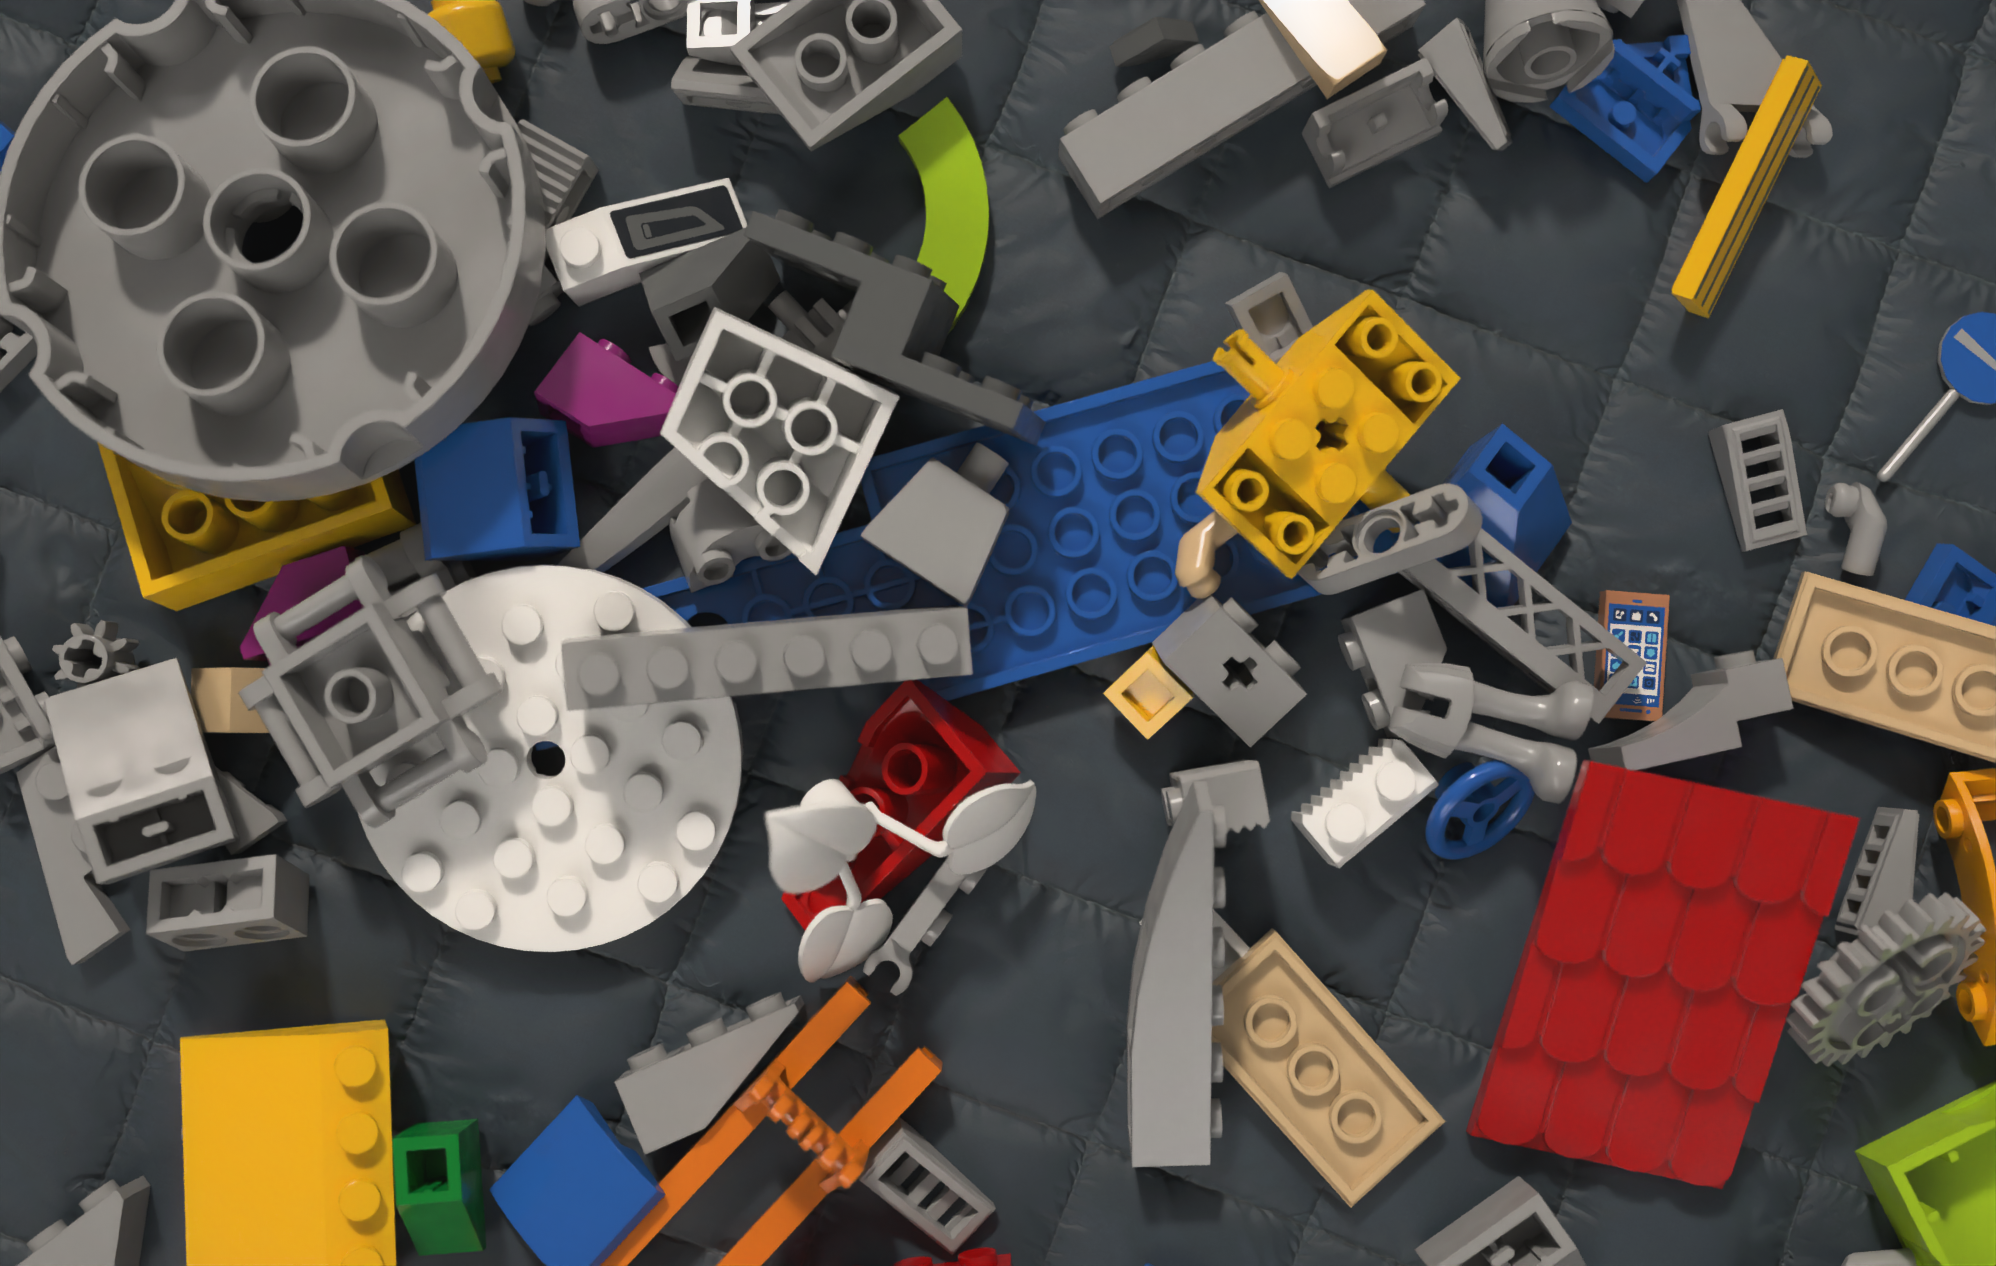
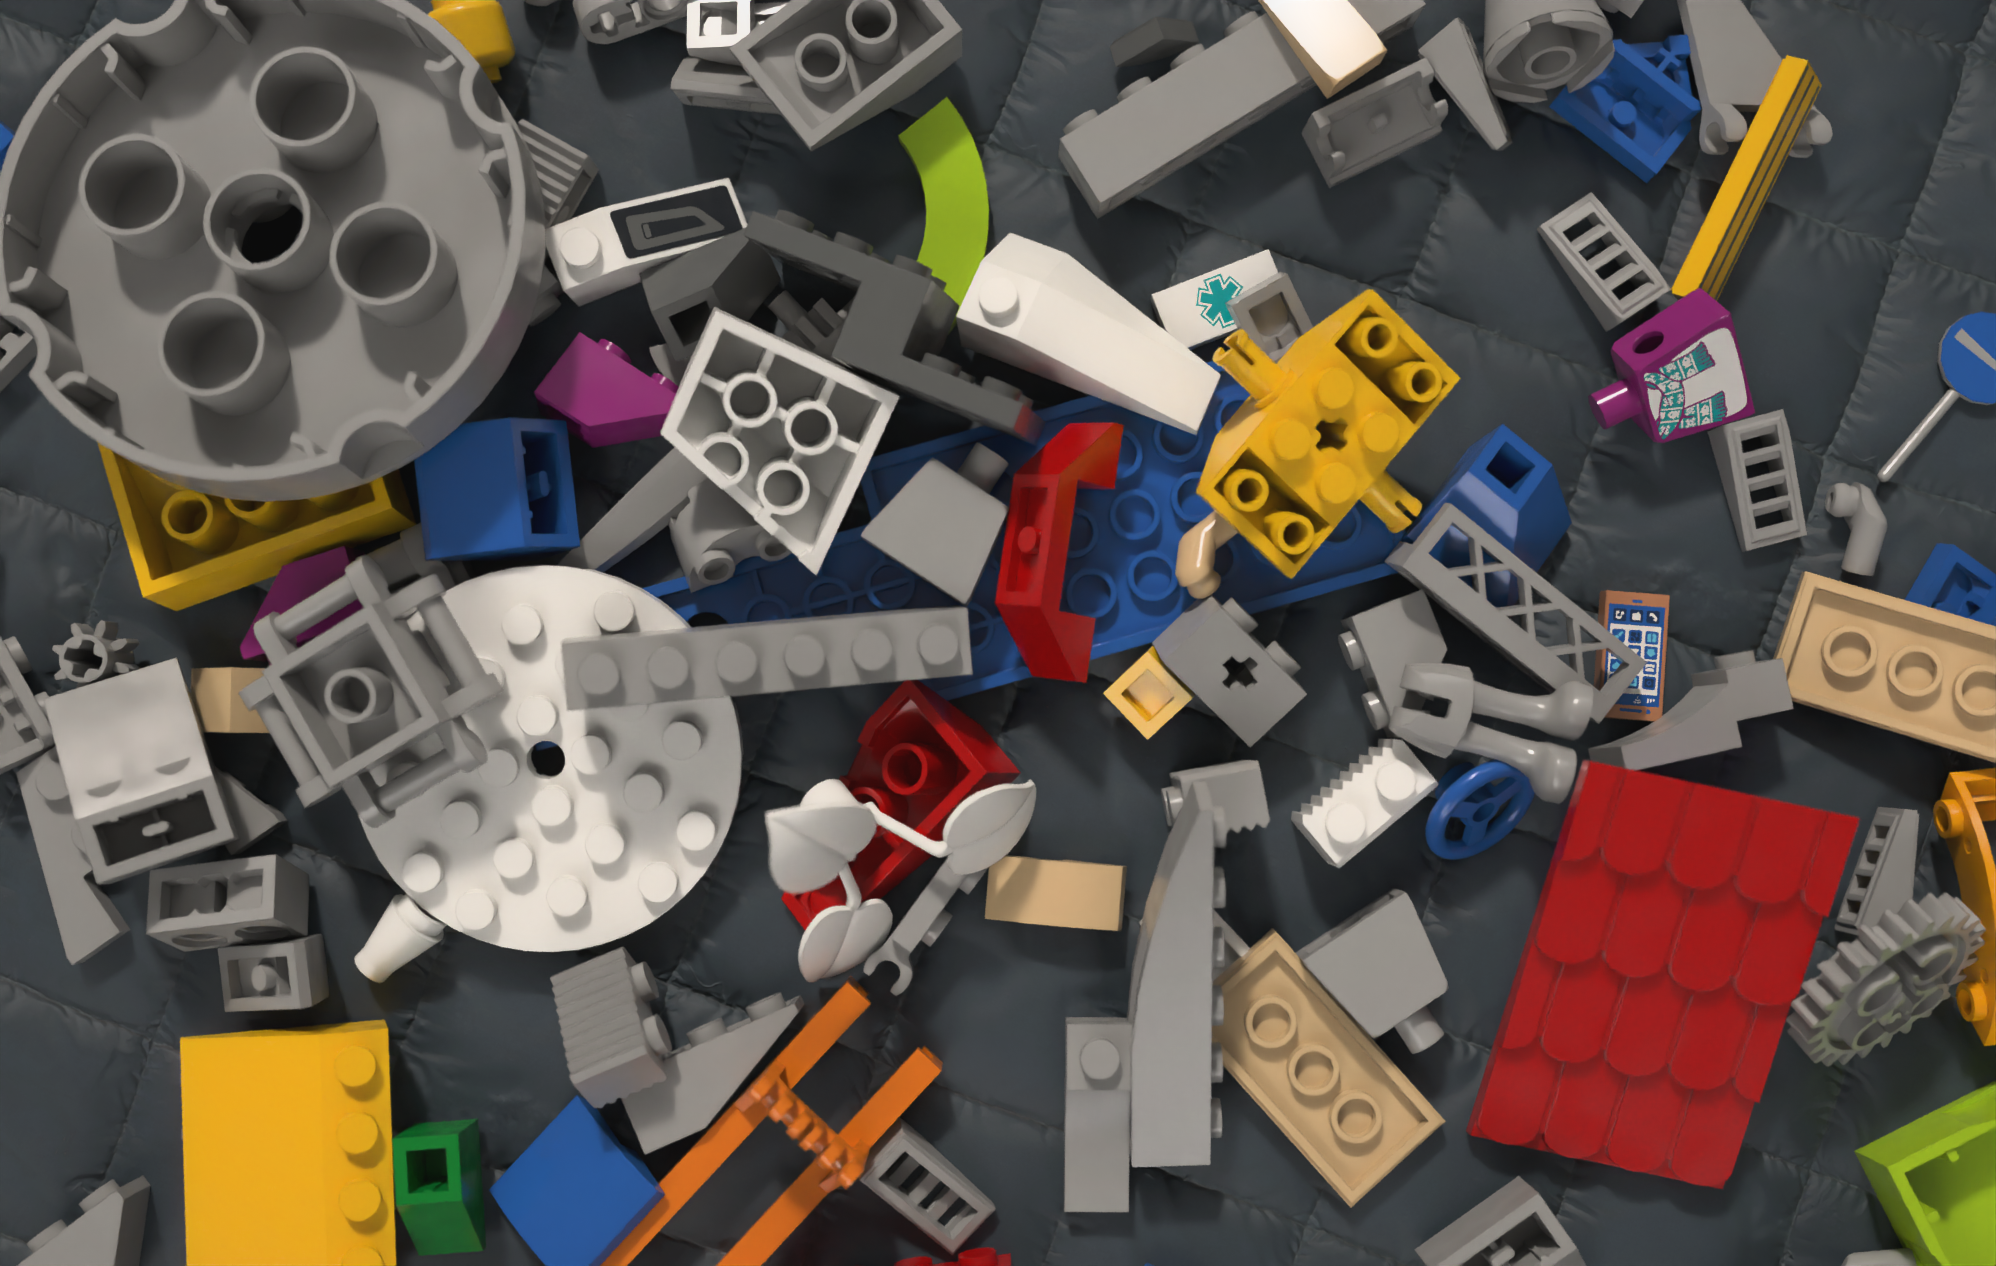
(274, 974): none -> light grey slope
(398, 938): none -> white cone
(610, 1028): none -> light grey brick
(1037, 545): none -> red slope
(1056, 893): none -> tan slope
(1072, 328): none -> white wedge
(1097, 1114): none -> light grey slope
(1197, 309): none -> white tile
(1382, 970): none -> light grey torso
(1414, 546): light grey beam -> none
(1595, 291): none -> light grey slope
(1677, 373): none -> magenta torso

